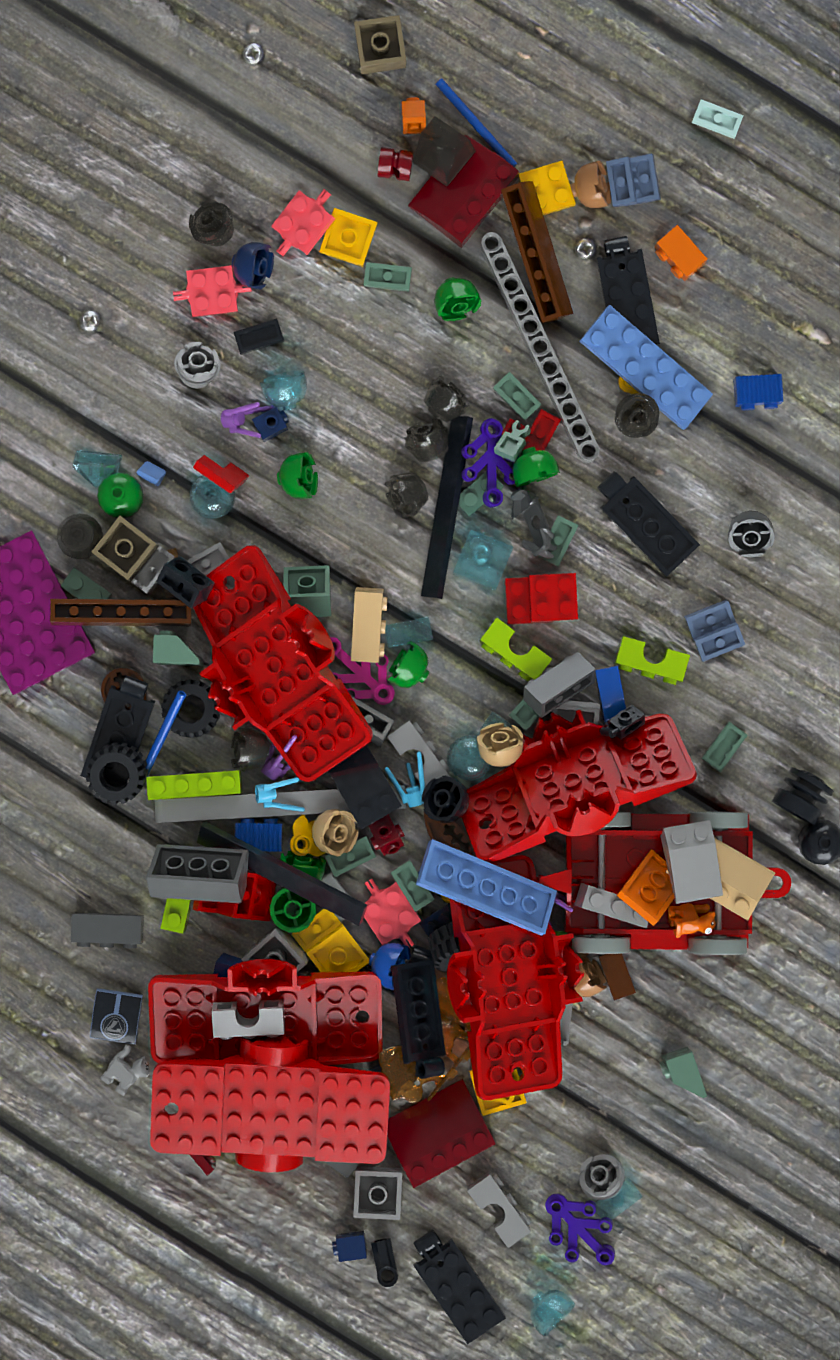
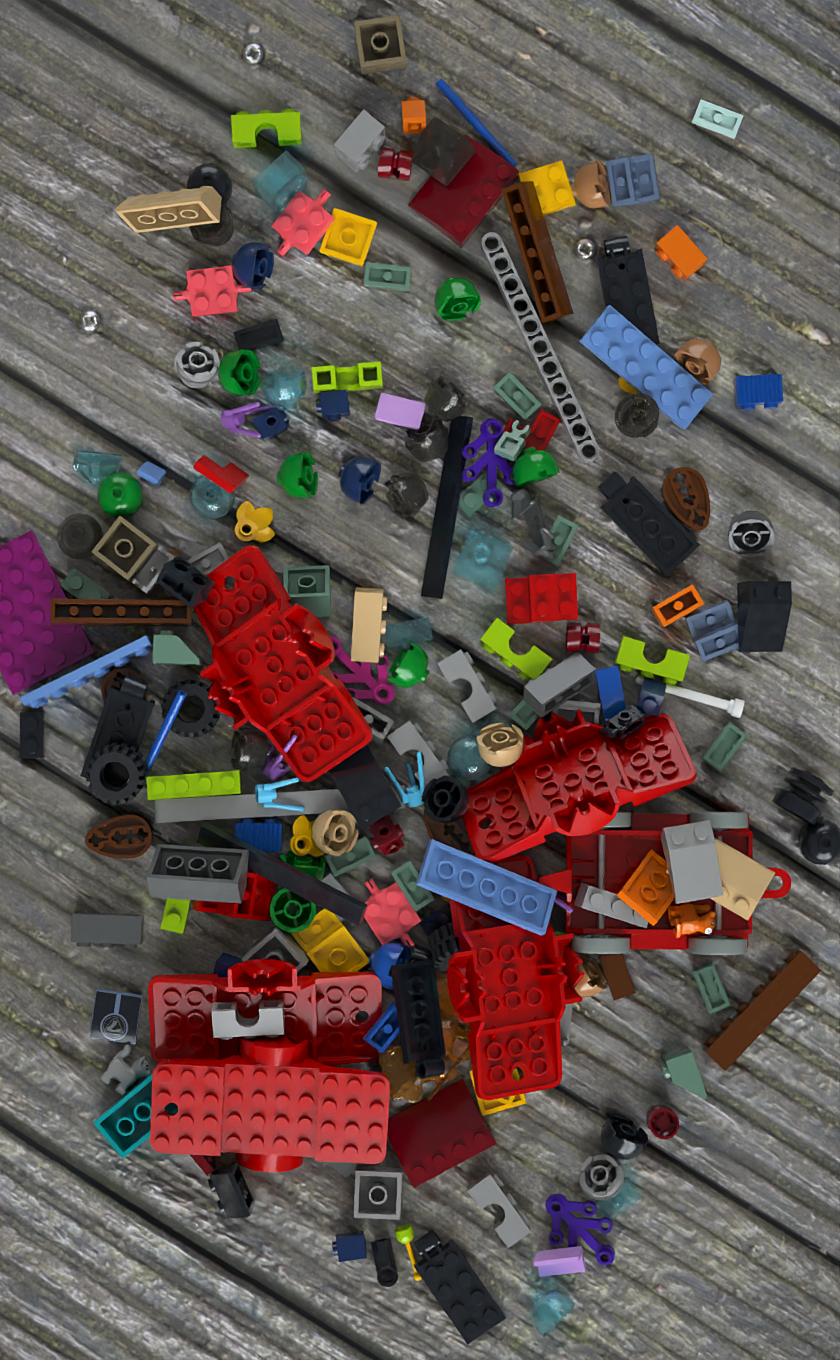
(32, 735): none -> black plate
(81, 675): none -> medium blue plate
(125, 849): none -> reddish brown piece
(129, 1119): none -> teal brick
(171, 209): none -> tan slope
(212, 176): none -> black cylinder
(232, 1191): none -> black slope
(239, 372): none -> green cylinder
(247, 126): none -> lime arch
(256, 520): none -> yellow plate
(281, 181): none -> clear light blue brick
(333, 405): none -> dark blue brick
(355, 378): none -> lime arch
(358, 478): none -> dark blue cylinder
(360, 141): none -> light grey brick
(384, 1029): none -> blue brick
(400, 411): none -> lavender panel
(405, 1235): none -> lime hinge
(459, 667): none -> light grey arch
(560, 1261): none -> lavender panel
(574, 637): none -> dark red wheel
(622, 1139): none -> black cylinder
(651, 696): none -> dark blue brick
(662, 1121): none -> dark red wheel
(677, 606): none -> orange brick
(698, 490): none -> reddish brown piece
(699, 359): none -> medium nougat cylinder
(711, 988): none -> sand green plate
(734, 707): none -> white piece
(761, 1010): none -> reddish brown brick
(763, 615): none -> black slope

